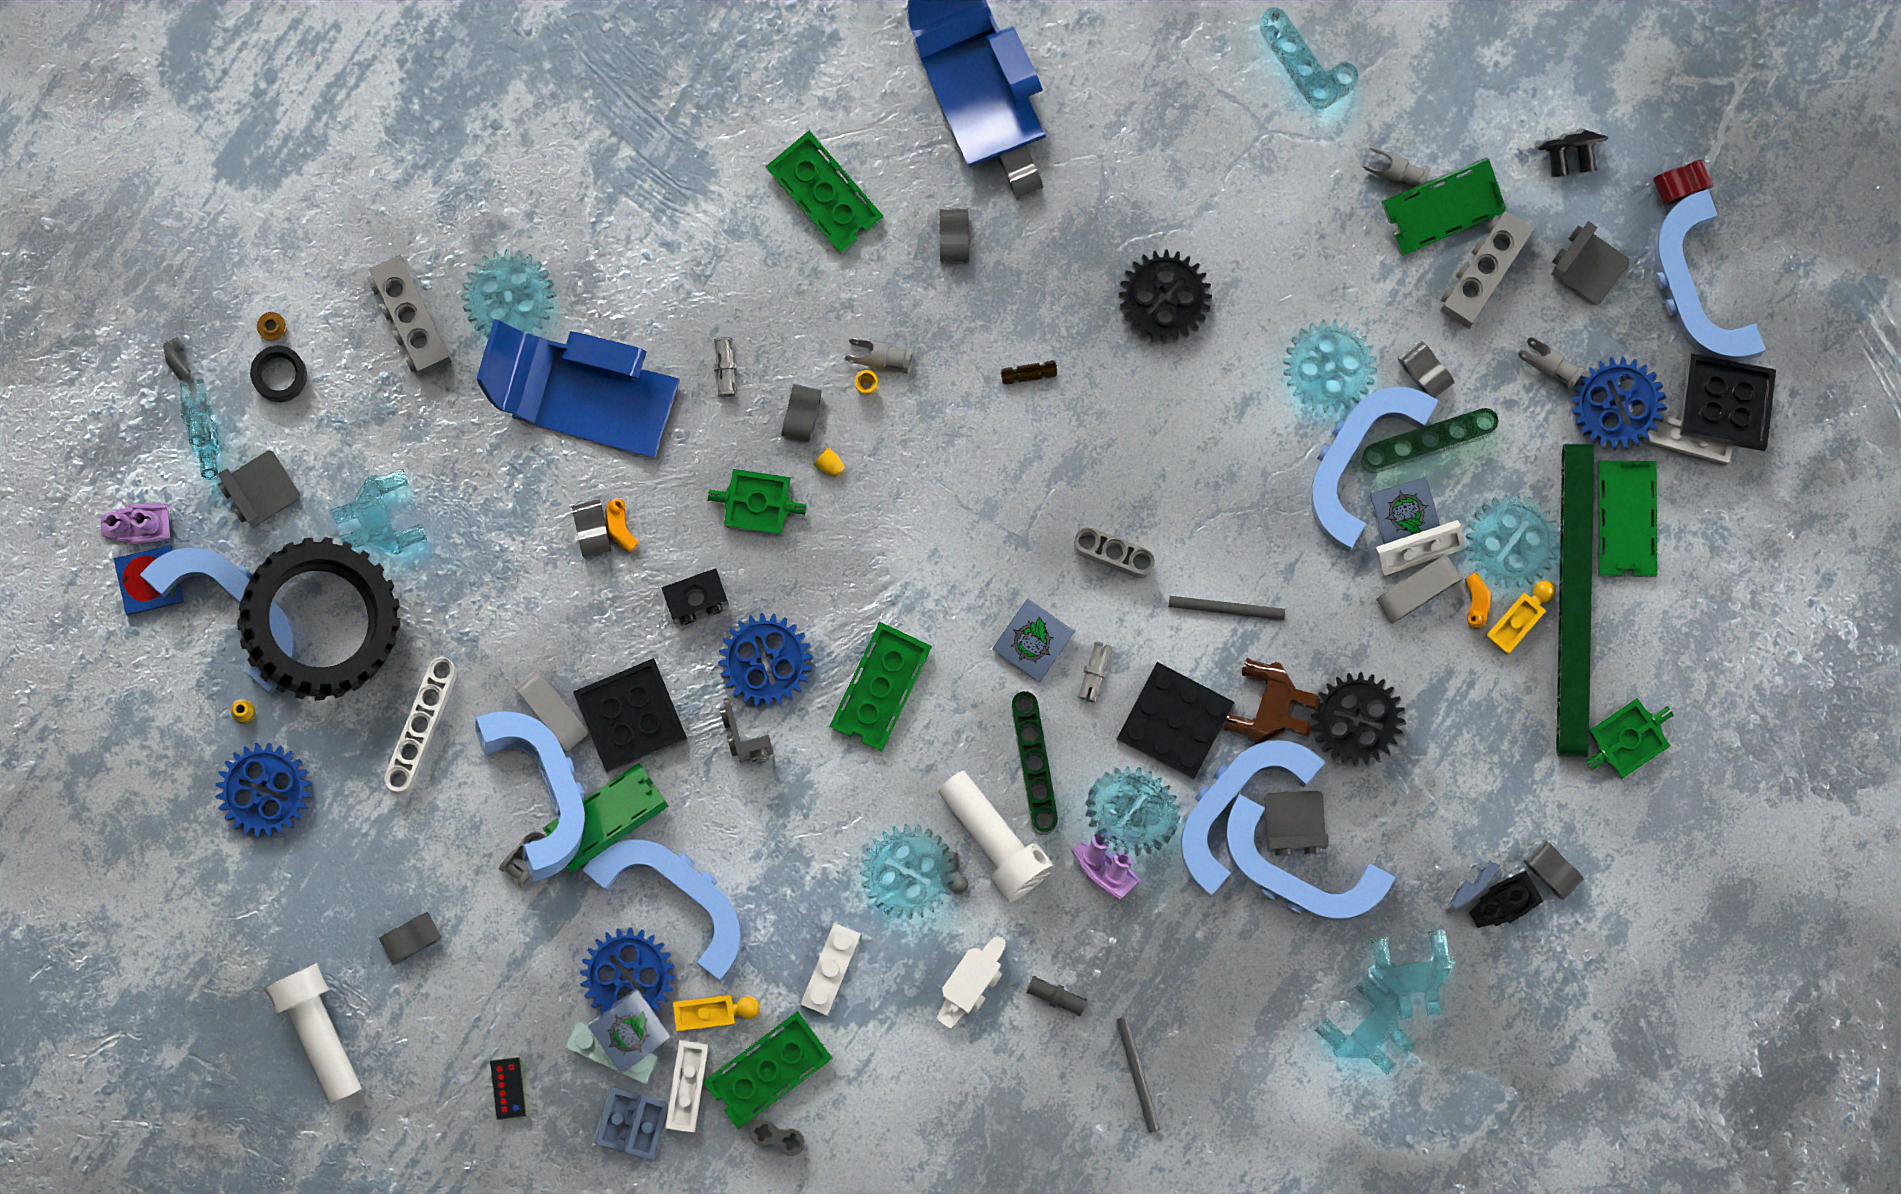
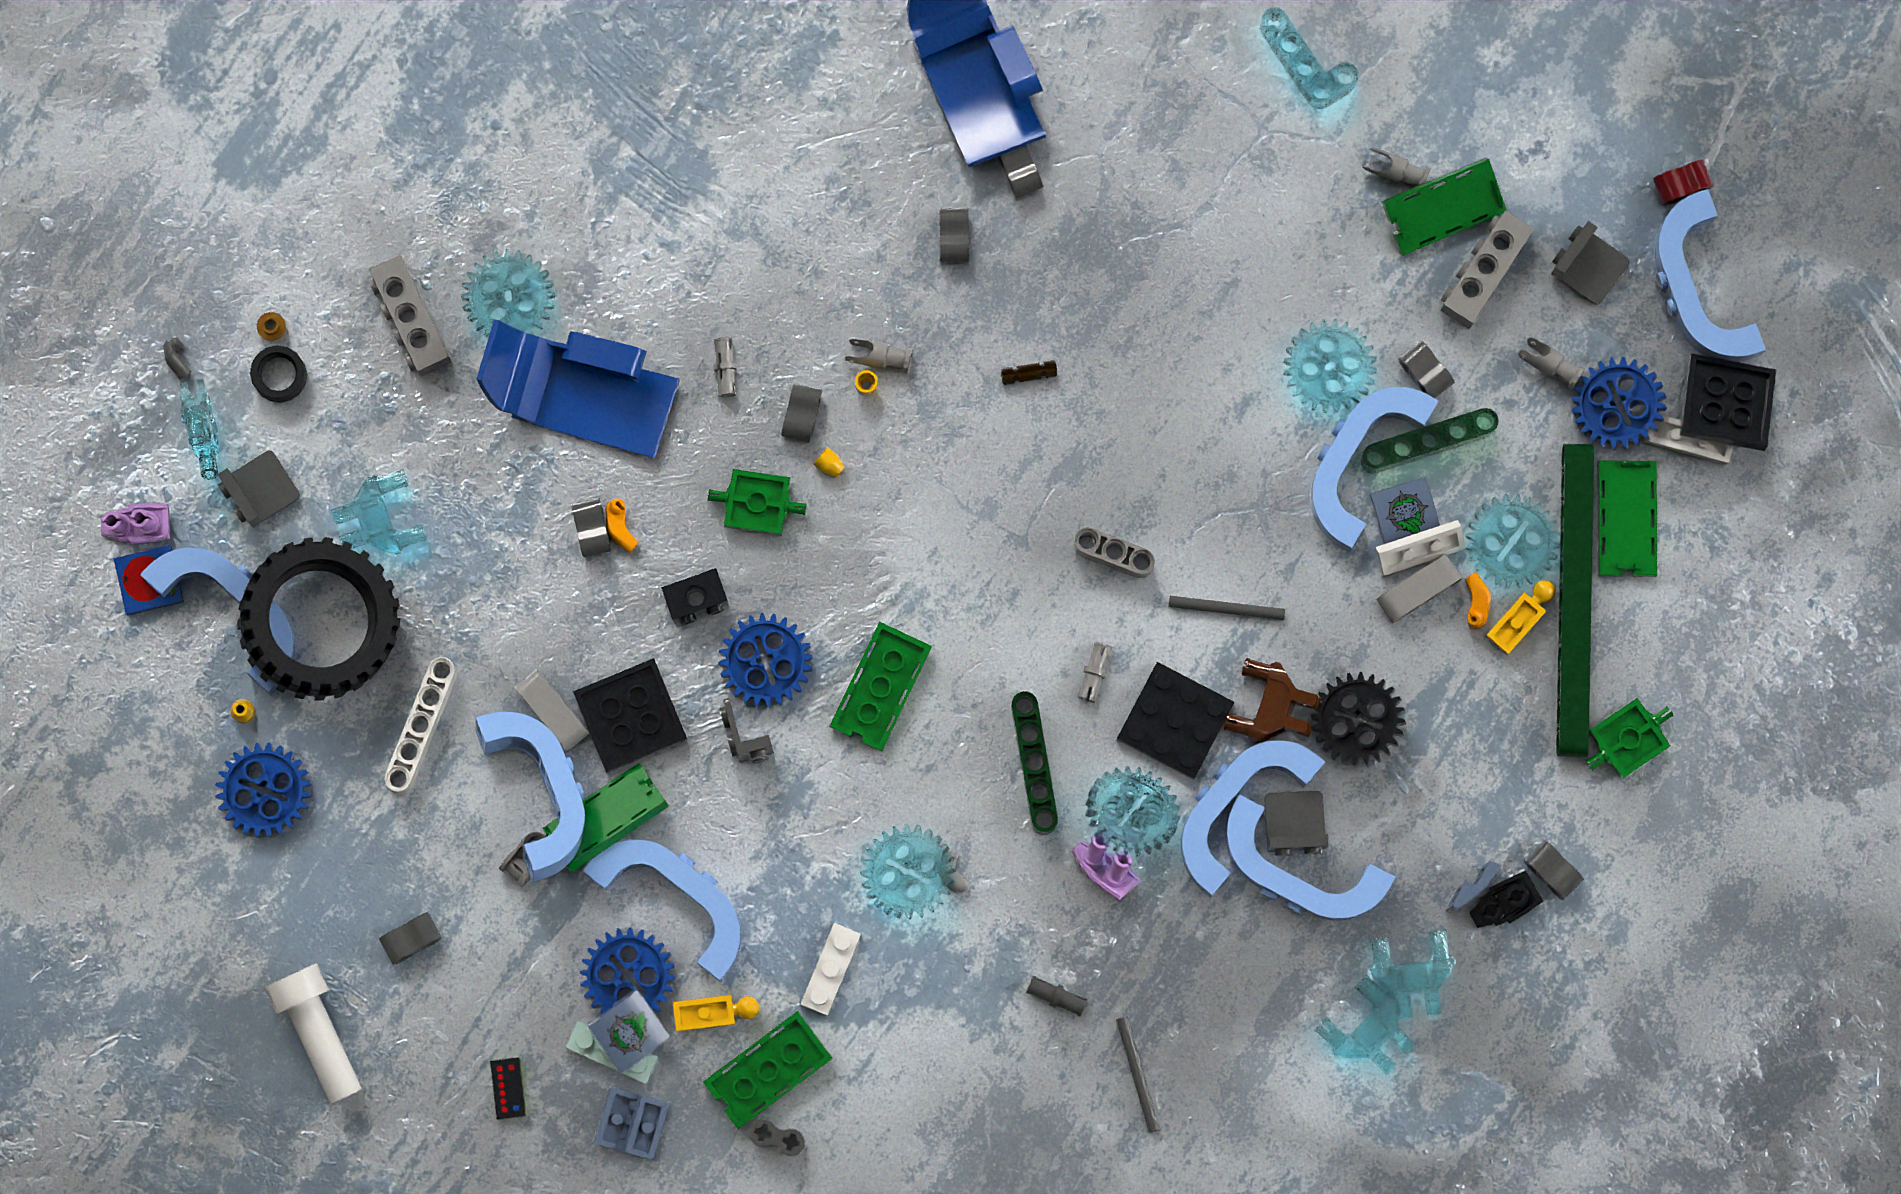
(687, 1086): white plate -> none
(824, 192): green piece -> none
(969, 981): white hinge -> none
(1017, 866): white piece -> none
(1033, 640): sand blue slope -> none
(1147, 278): black gear -> none
(1582, 140): black connector -> none

